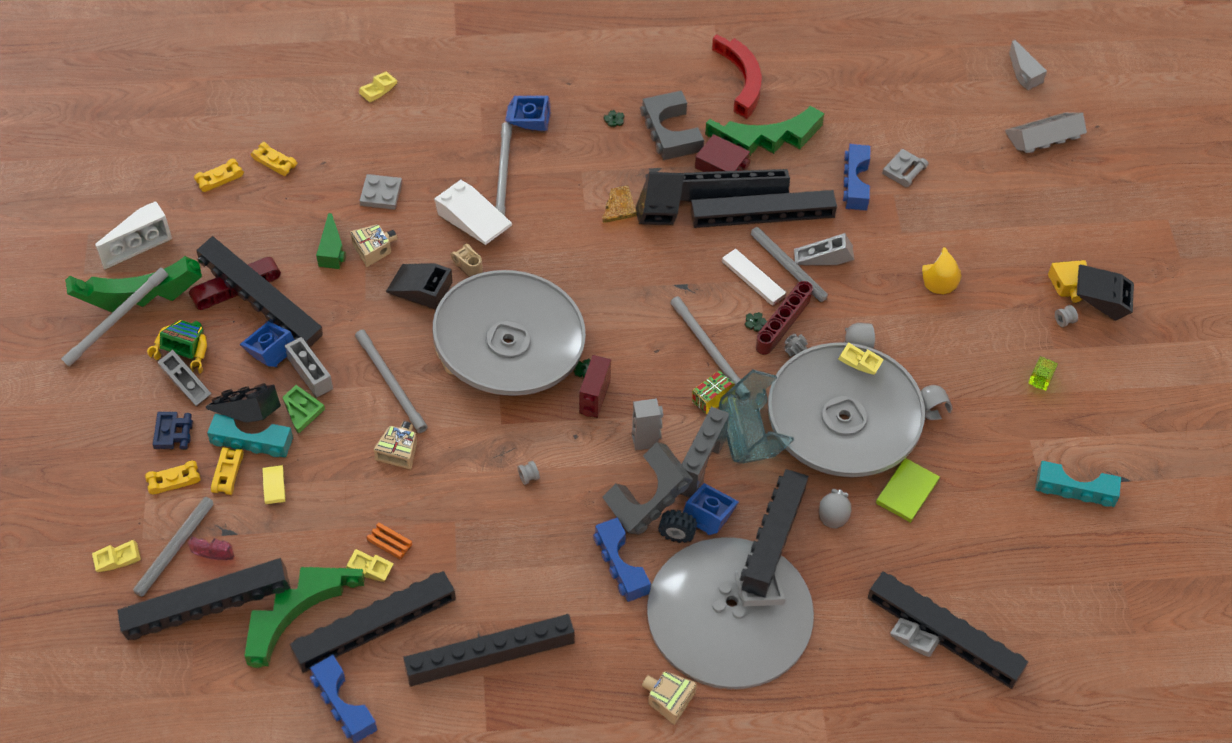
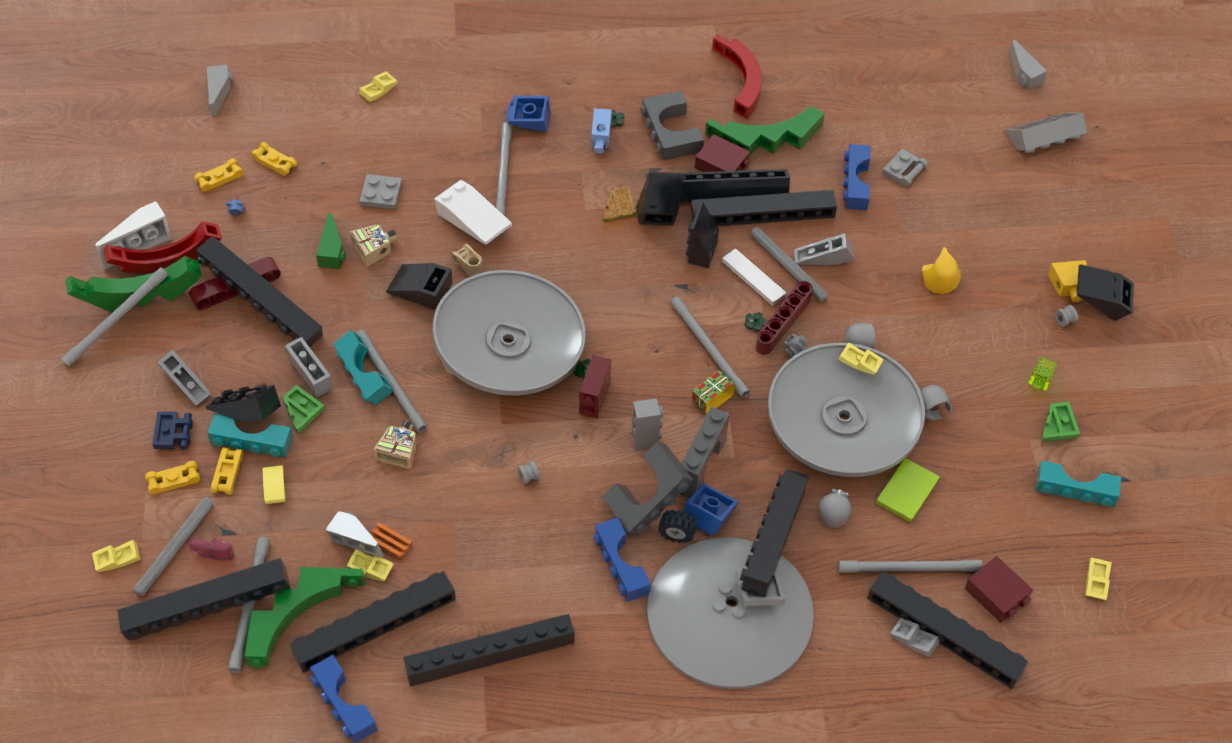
(152, 259): none -> red arch
(184, 339): torso -> none
(218, 86): none -> light grey slope
(235, 207): none -> medium blue plate
(238, 651): none -> light grey piece
(268, 344): blue slope -> none
(348, 531): none -> slope
(352, 351): none -> teal arch
(601, 134): none -> light blue torso
(670, 694): tan torso -> none
(702, 237): none -> black slope
(745, 427): clear light blue windscreen -> none
(854, 566): none -> light grey piece
(999, 589): none -> dark red brick
(1060, 423): none -> bright green wing
(1098, 579): none -> light yellow slope

